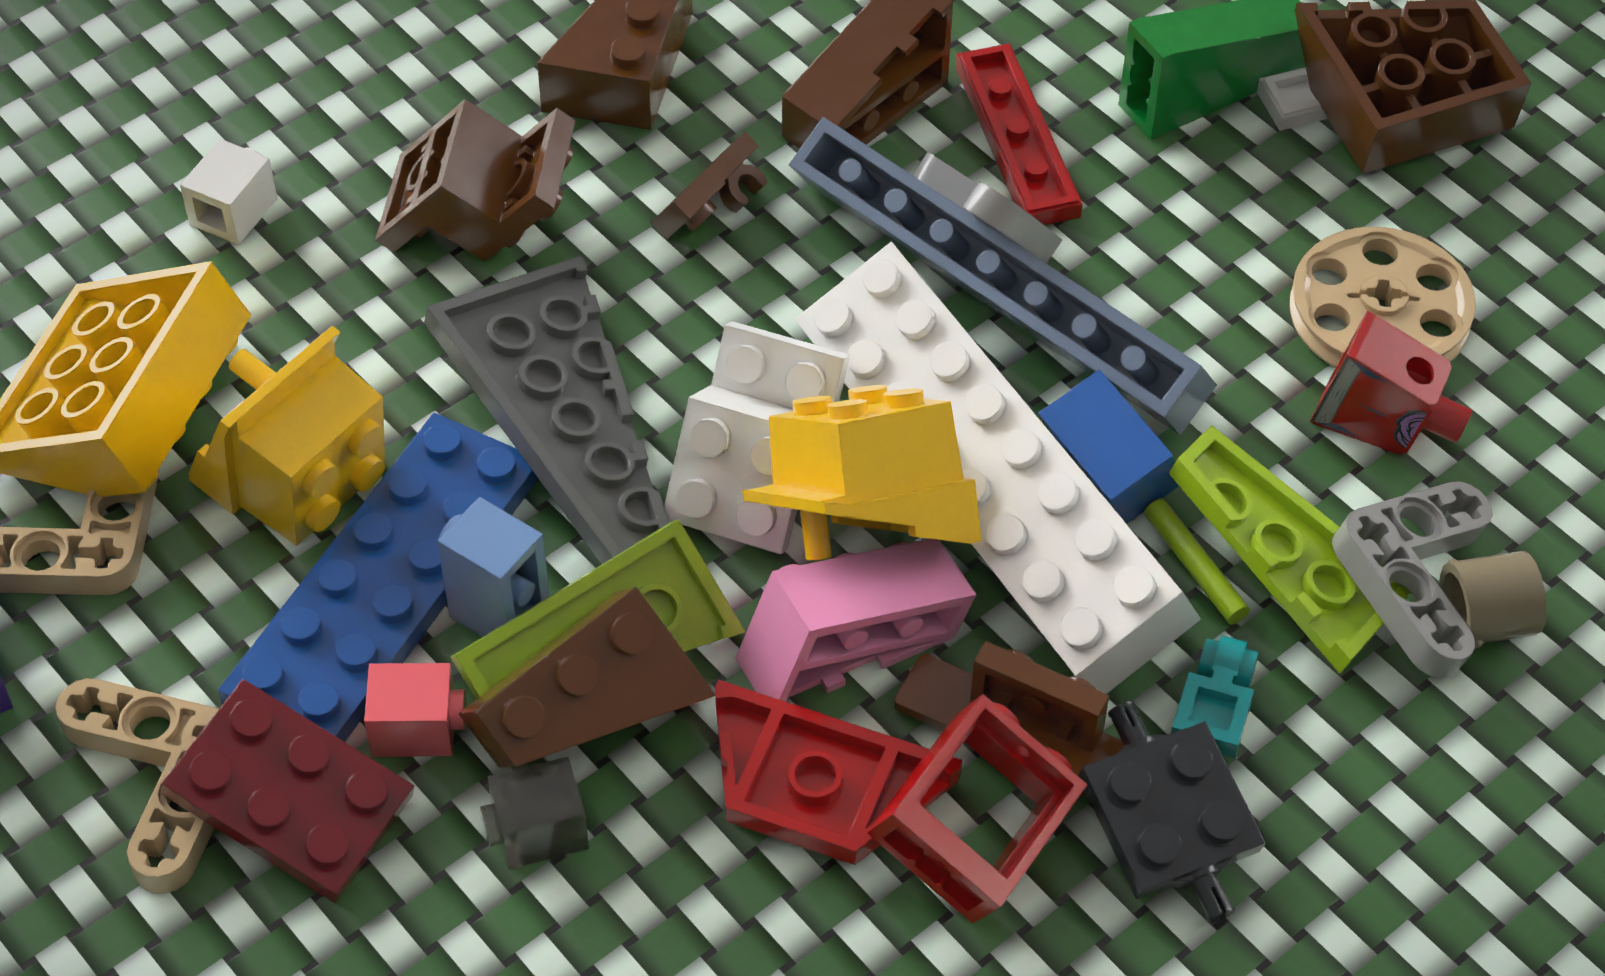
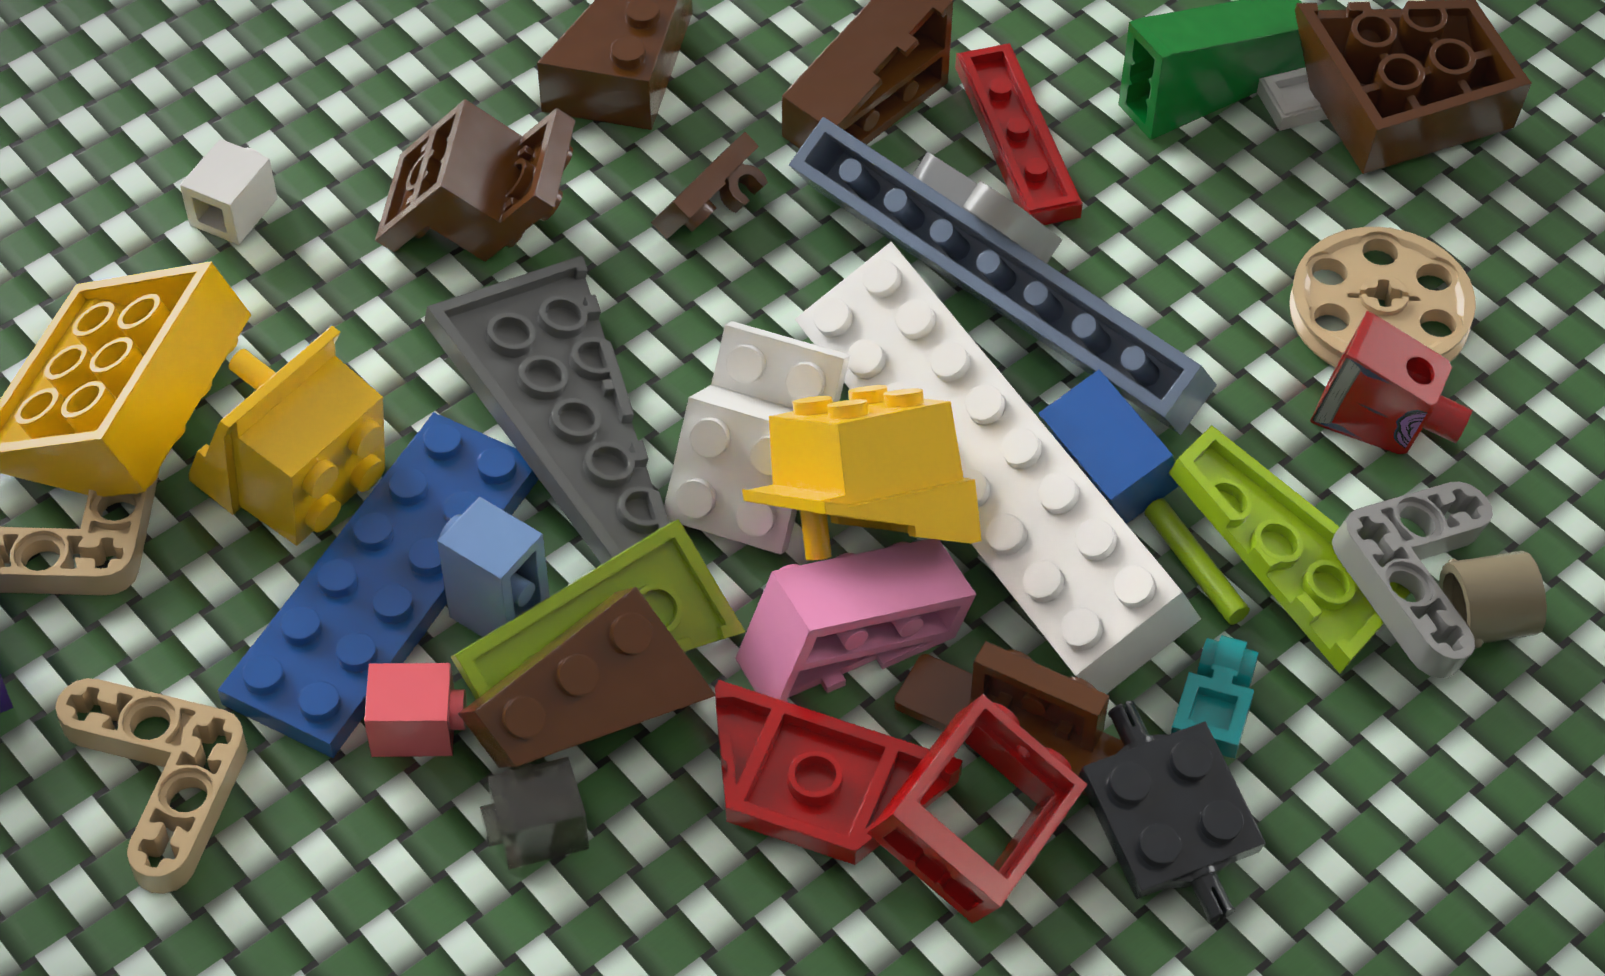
(287, 790): dark red plate -> none

